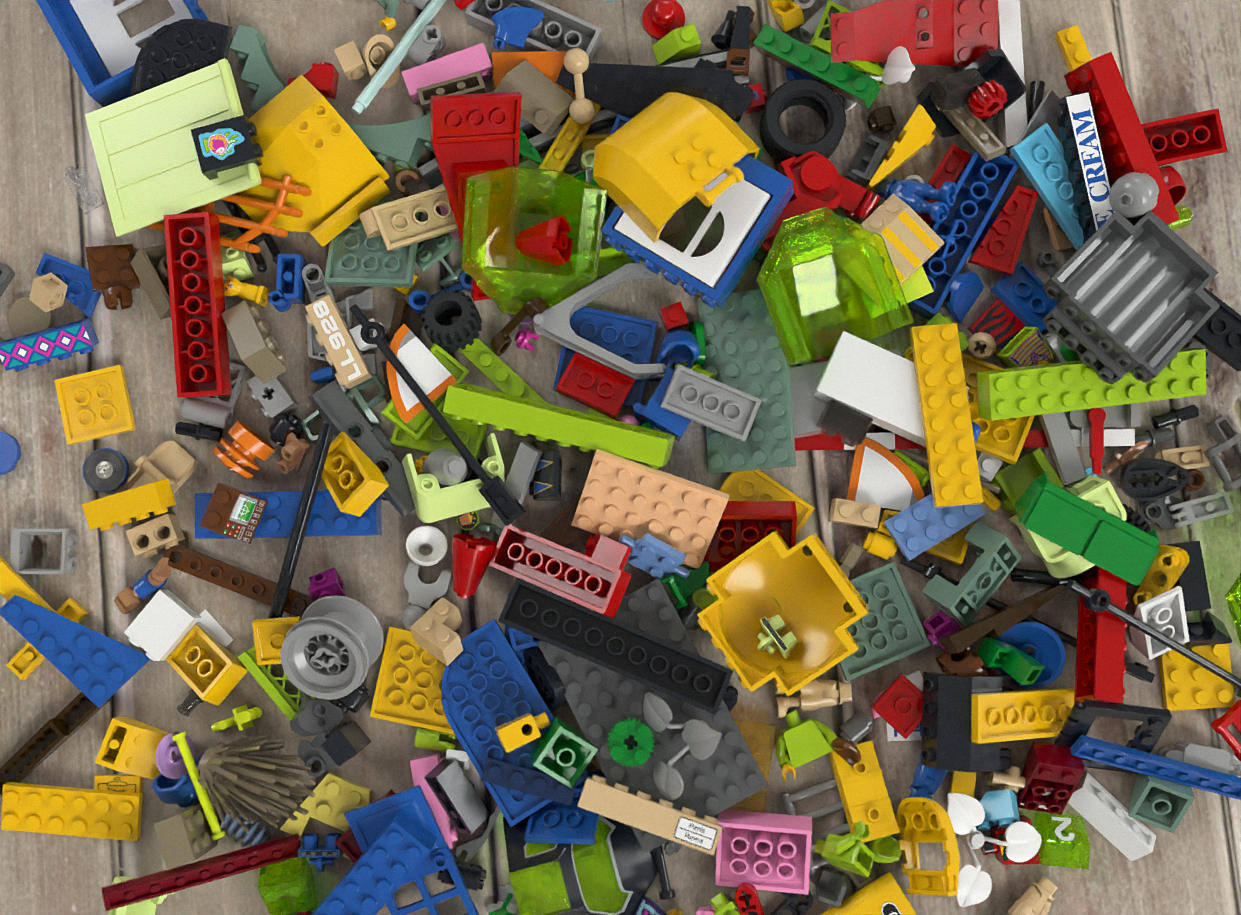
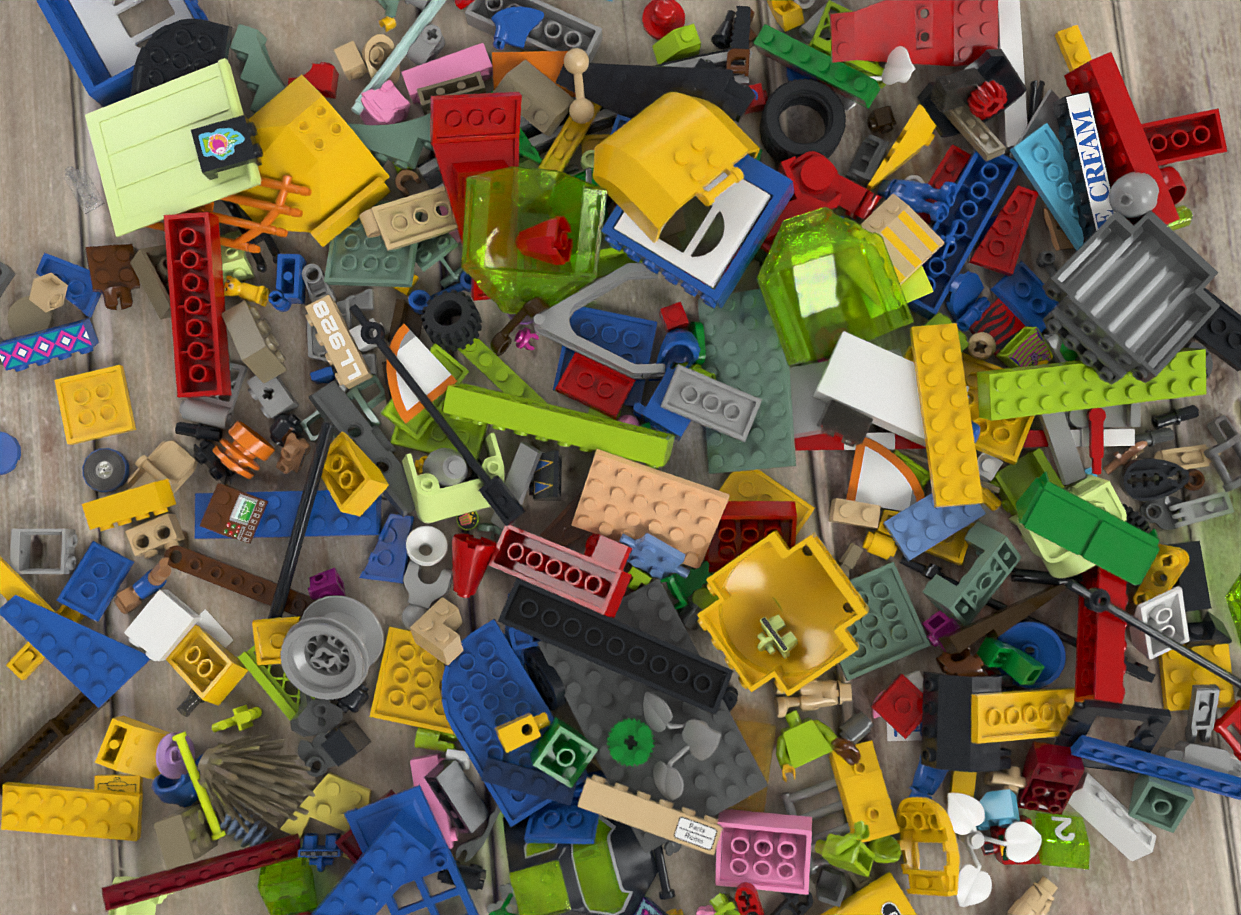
(95, 581): none -> blue tile
(206, 456): none -> black hinge
(384, 105): none -> bright pink piece
(390, 557): none -> blue wing
(638, 577): none -> lime tile
(972, 314): none -> blue axle
(1202, 712): none -> dark grey hinge

